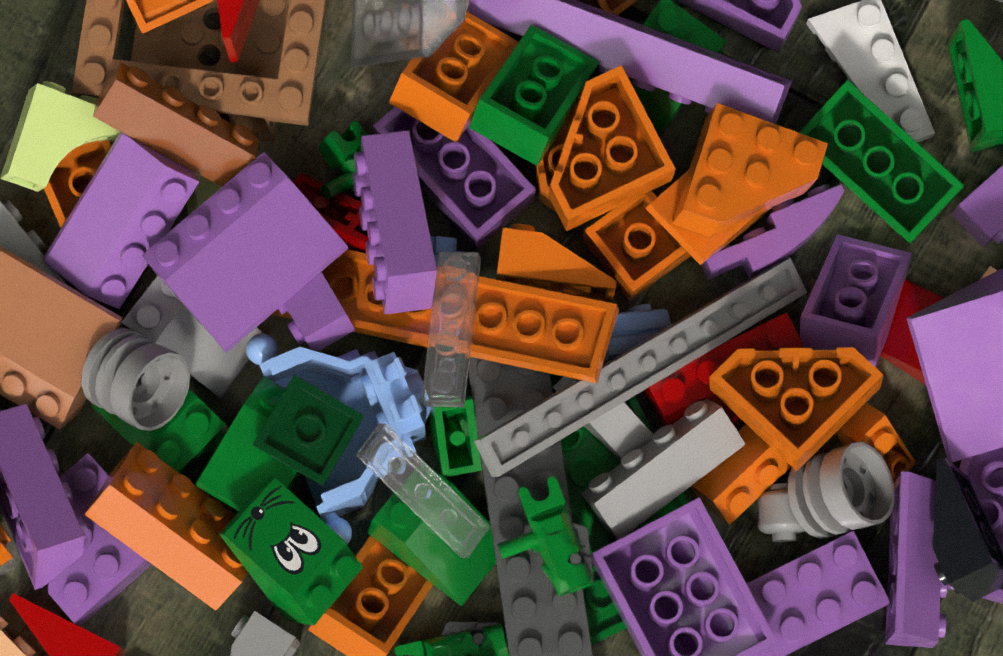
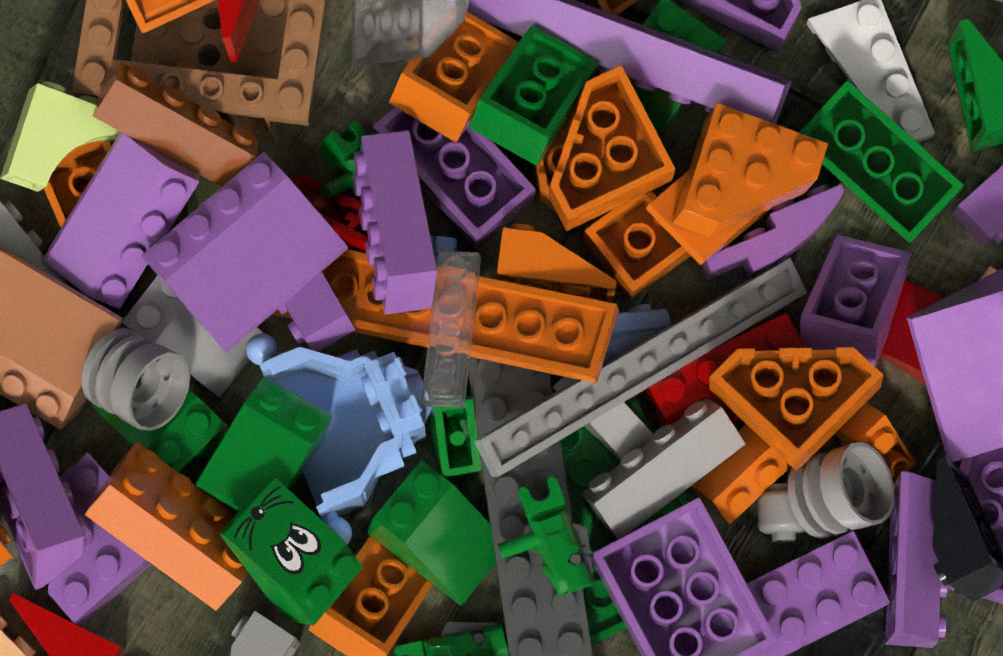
(308, 430): dark green plate -> none
(423, 490): clear tile -> none

